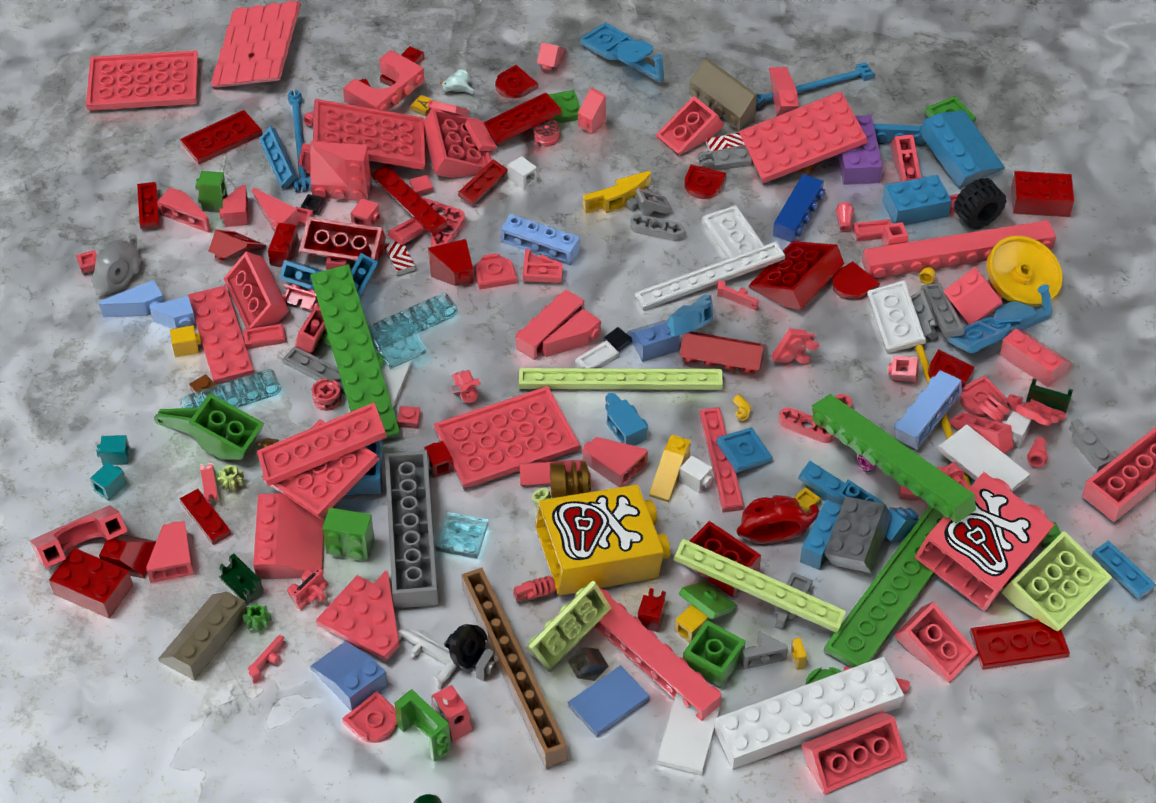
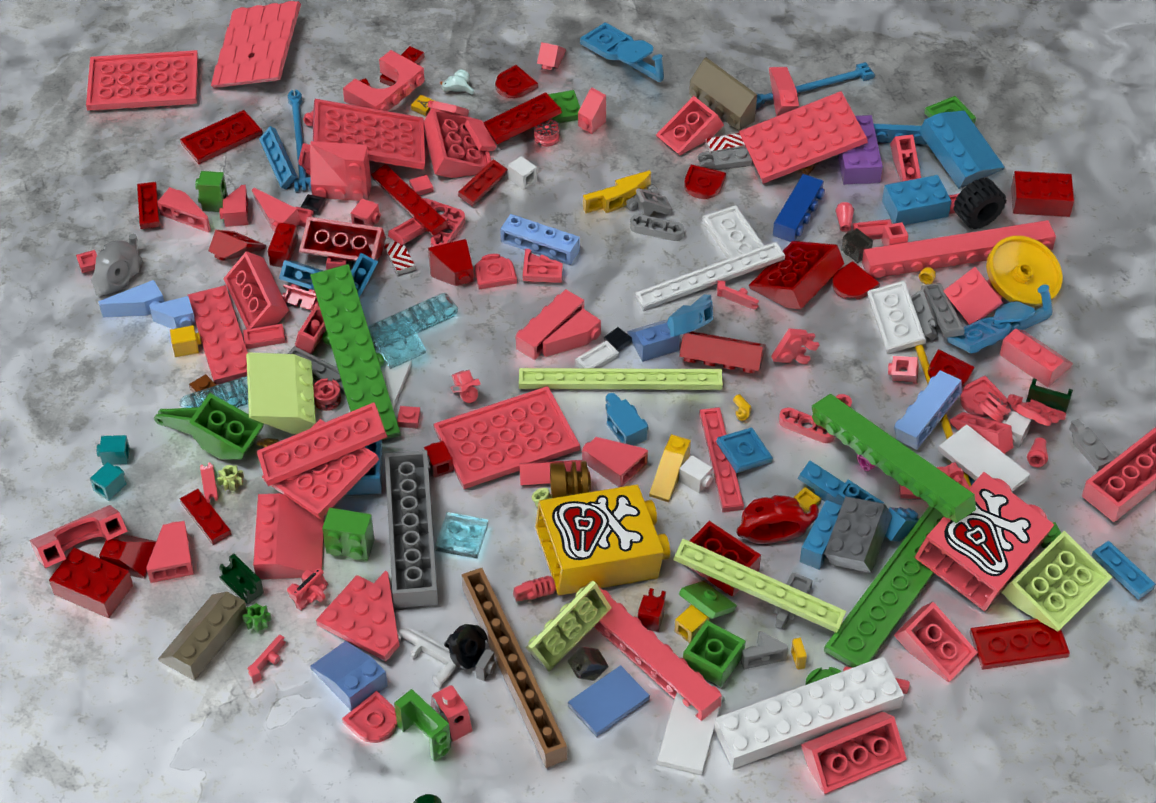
(281, 391): none -> yellowish green slope
(855, 243): none -> clear smoke brick

